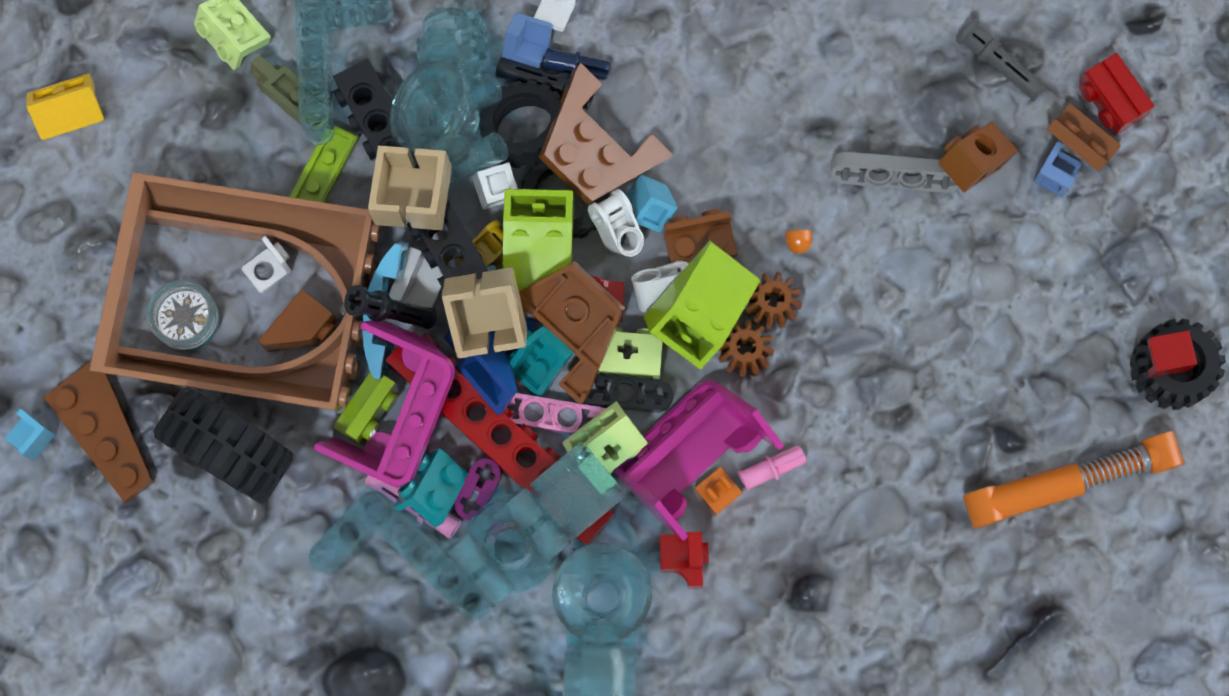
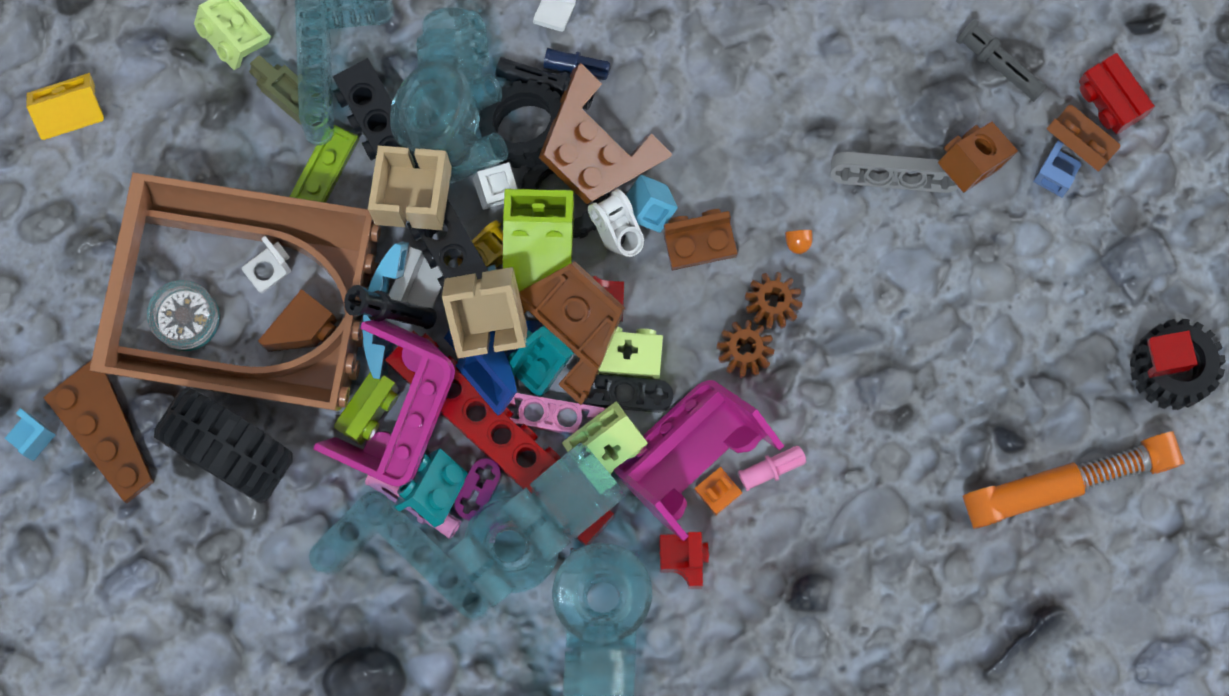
(527, 40): medium blue panel -> none
(652, 283): white piece -> none
(702, 305): lime slope -> none

